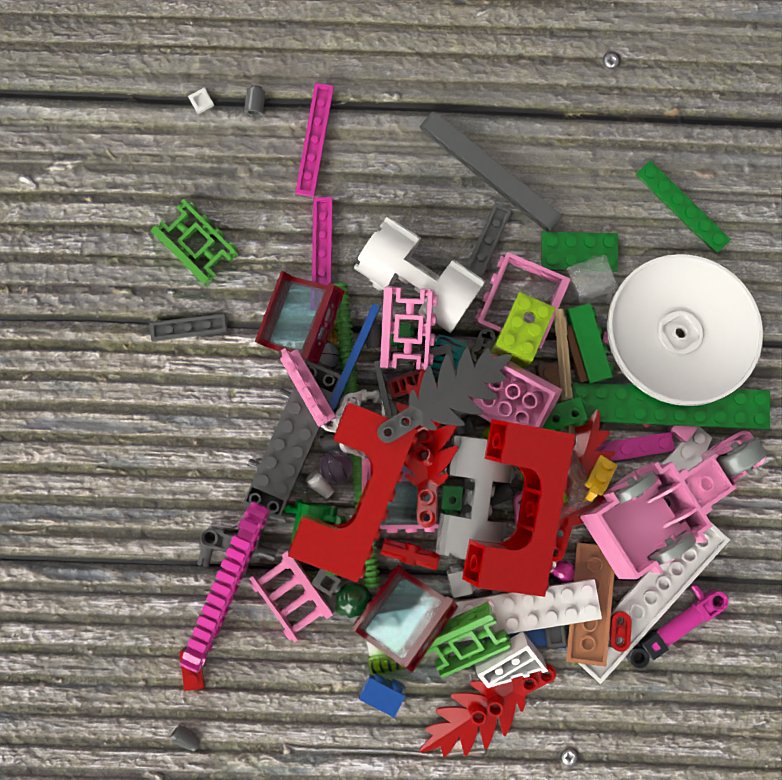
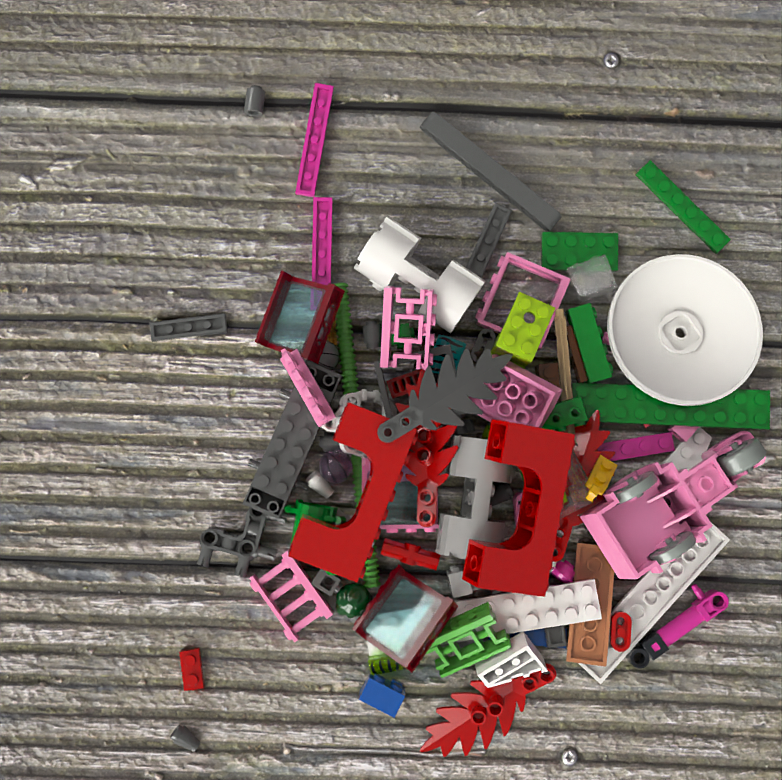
(185, 252): bright green fence -> none
(201, 100): white tile -> none
(225, 587): dark pink piece -> none
(353, 358): blue tile -> none
(451, 498): green brick -> none

